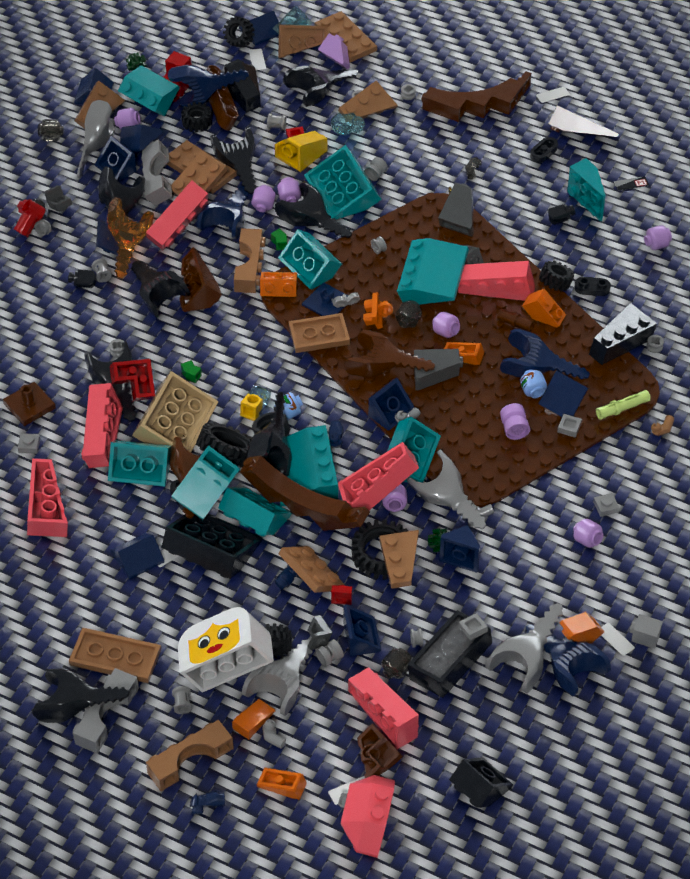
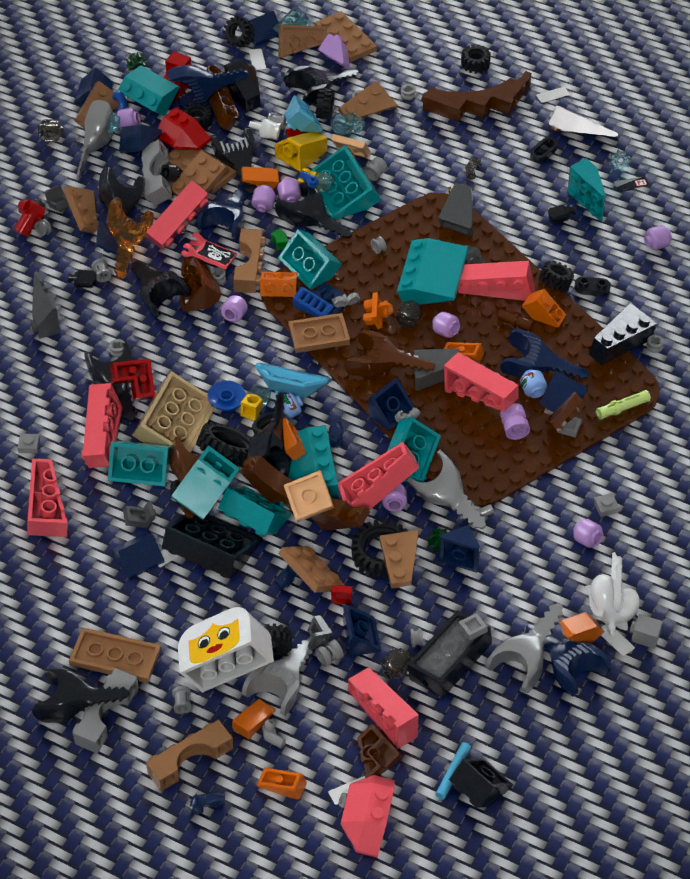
(29, 403): reddish brown tile -> none
(43, 310): none -> dark grey wedge
(83, 207): none -> medium nougat wing
(114, 122): none -> clear light blue gear
(118, 158): dark blue slope -> none
(121, 99): none -> blue arm
(139, 516): none -> dark grey bracket
(170, 172): none -> black plate
(182, 131): none -> red wedge
(191, 371): green piece -> none
(209, 252): none -> flag
(219, 271): none -> light grey bush
(226, 395): none -> blue dish
(234, 308): none -> lavender head
(260, 176): none -> orange slope
(267, 128): none -> white piece
(290, 380): none -> medium azure wedge
(292, 441): none -> orange slope
(300, 117): none -> medium azure wedge
(301, 300): none -> blue slope
(308, 496): none -> light nougat tile
(311, 180): none -> blue arm
(325, 103): none -> black tyre
(325, 180): none -> clear light blue leg
(356, 147): none -> light nougat tile
(446, 784): none -> medium azure piece
(475, 58): none -> black tyre
(479, 383): none -> coral wedge
(566, 411): none -> reddish brown slope
(610, 601): none -> white hair
(615, 157): none -> clear light blue gear
(664, 428): medium nougat arm -> none

